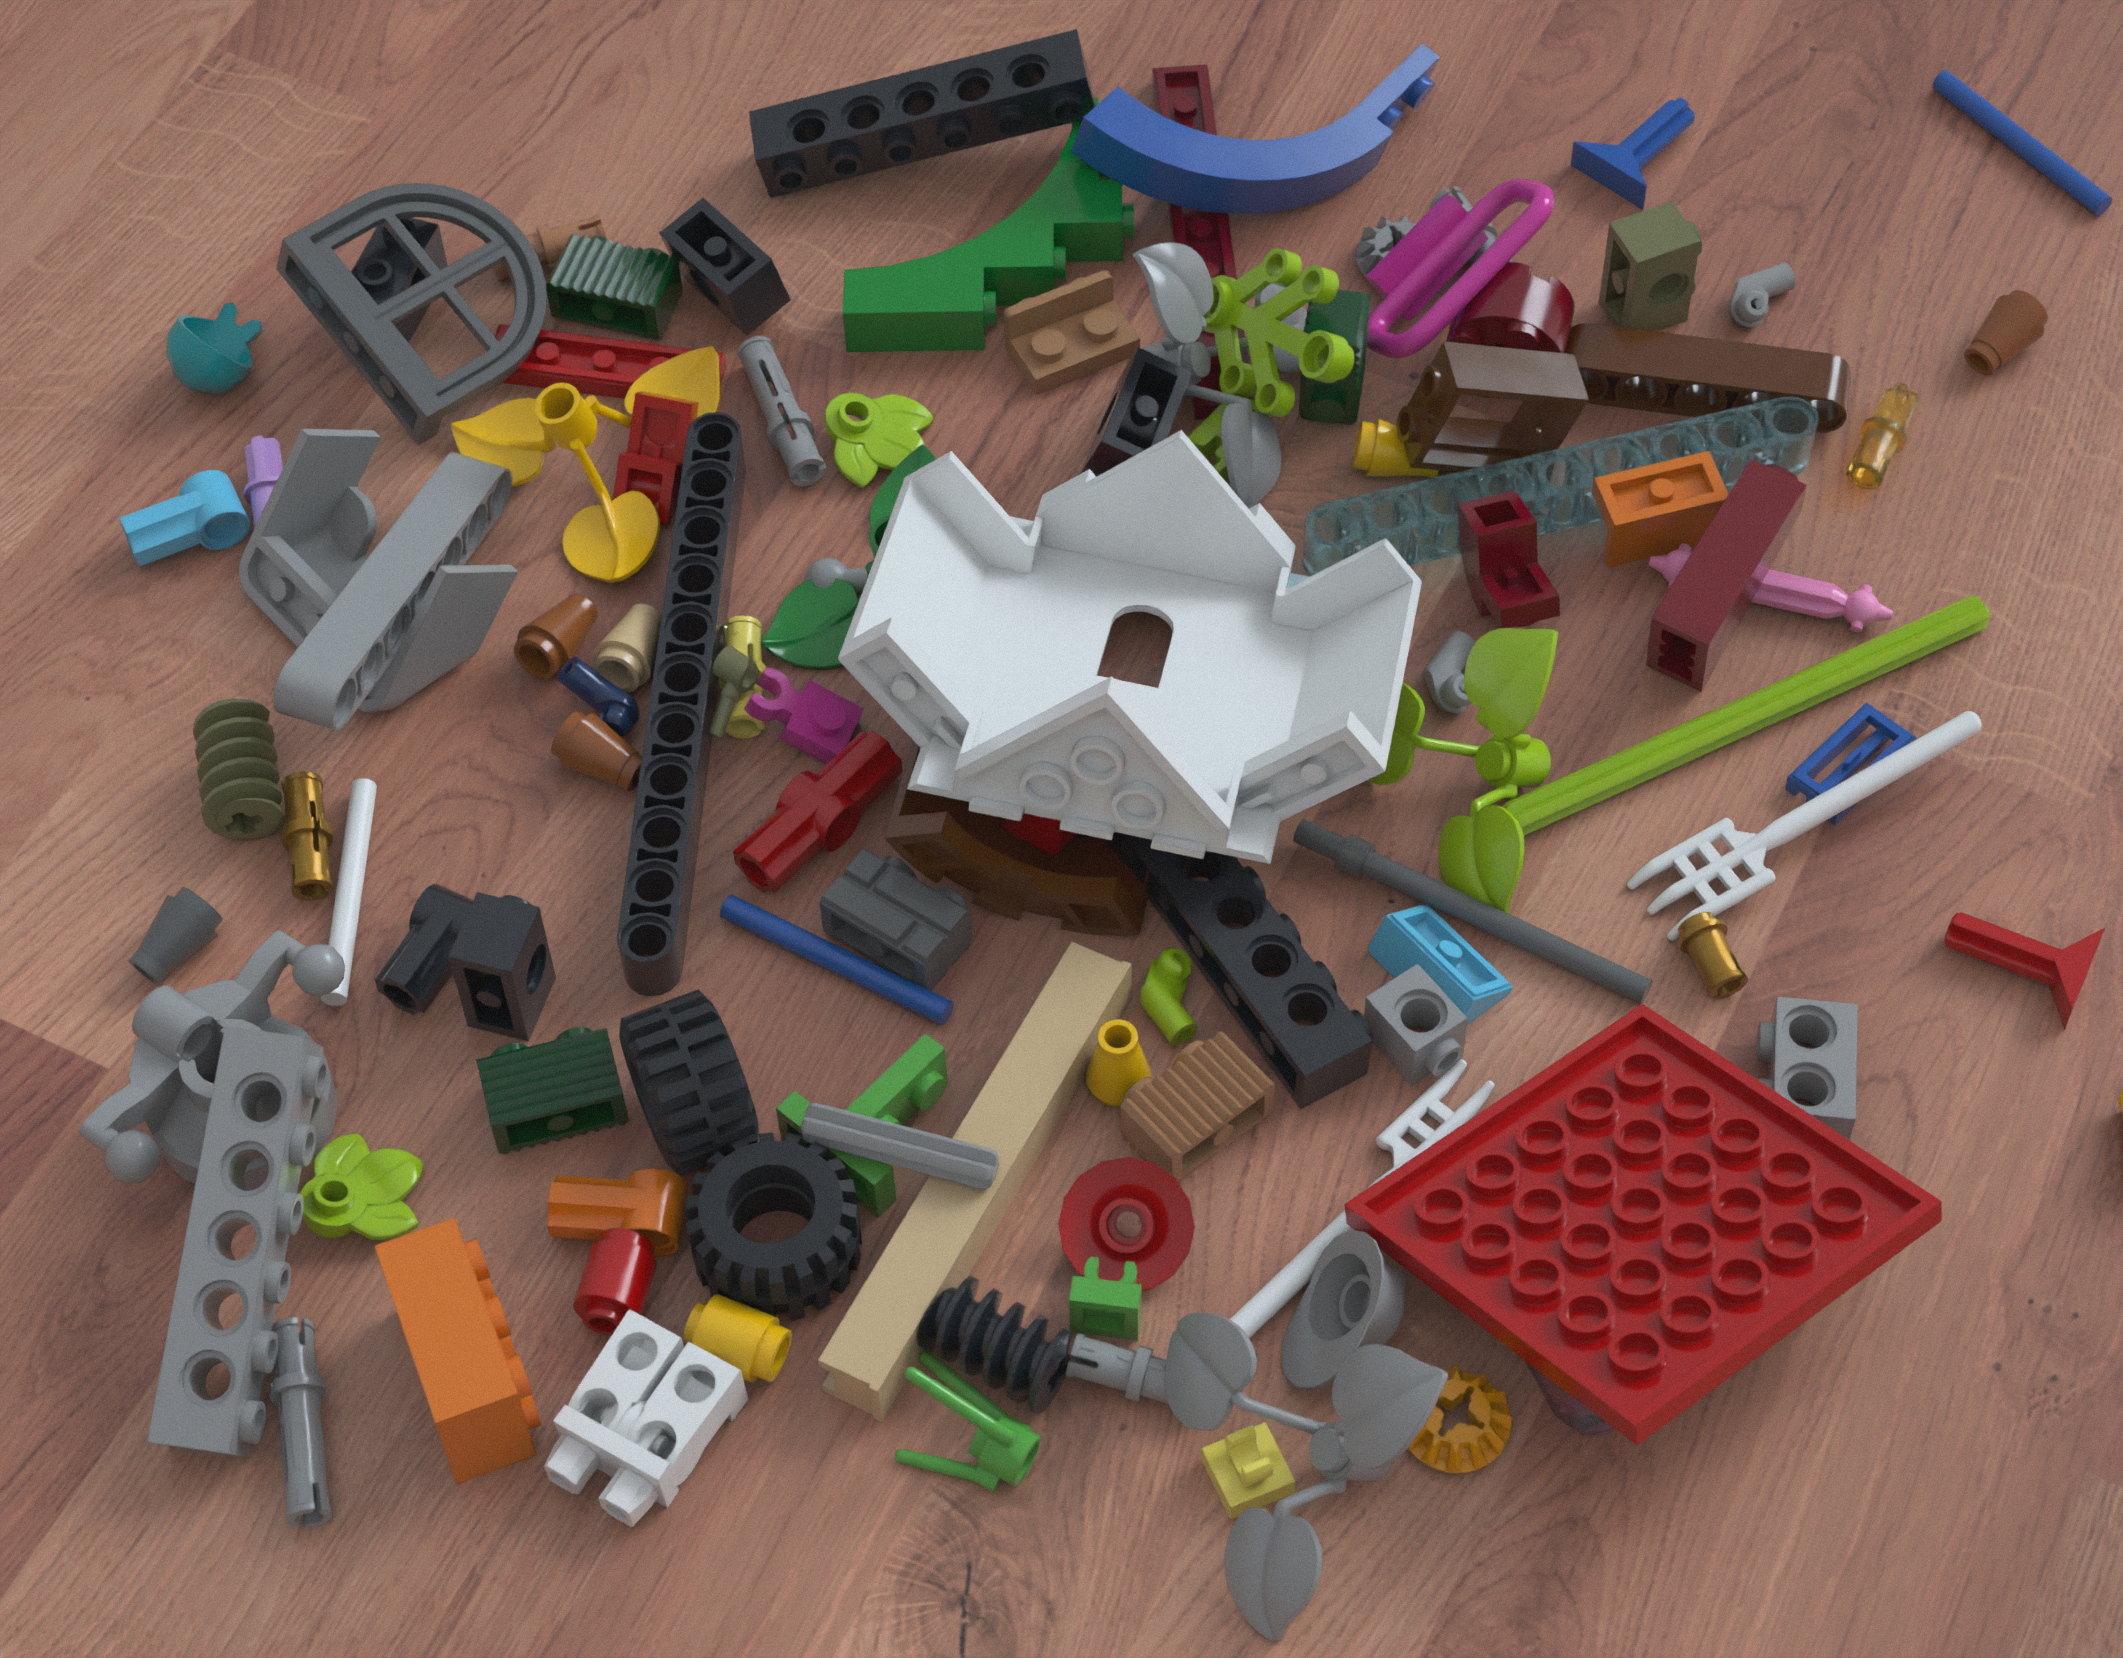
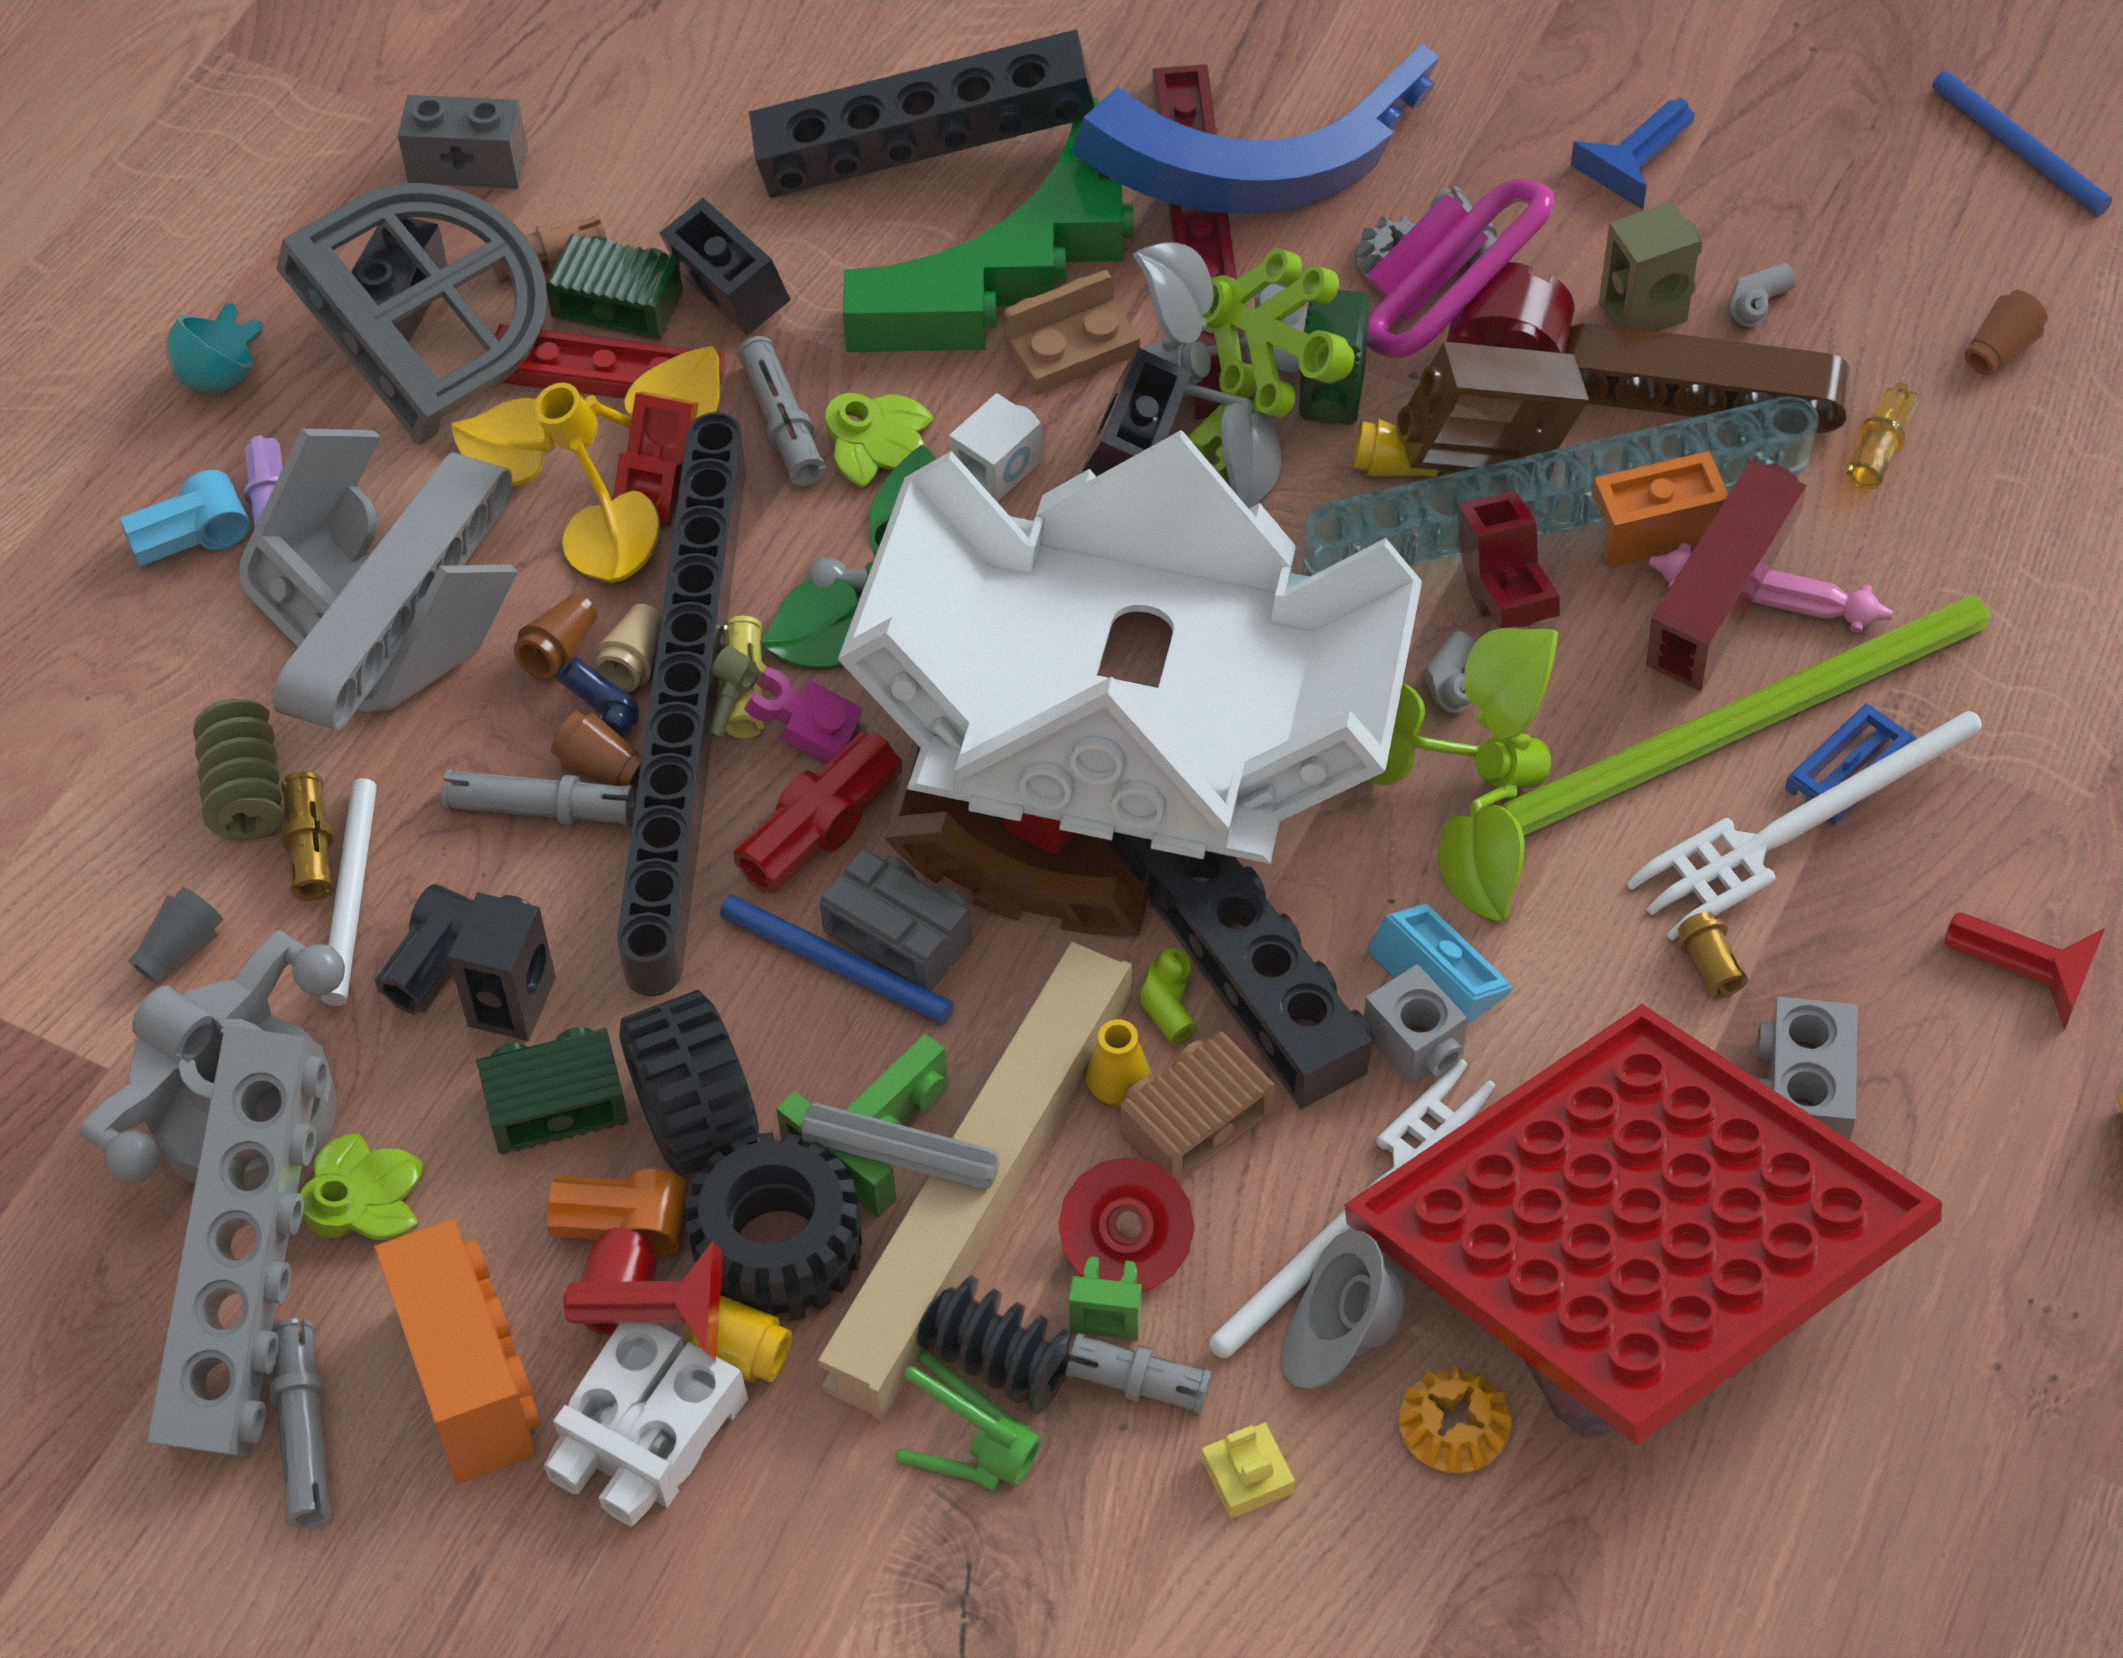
(462, 141): none -> dark grey brick
(564, 799): none -> light grey pin
(686, 1301): none -> red piece
(999, 444): none -> white brick
(1359, 858): dark grey bar -> none
(1383, 1406): light grey plant -> none

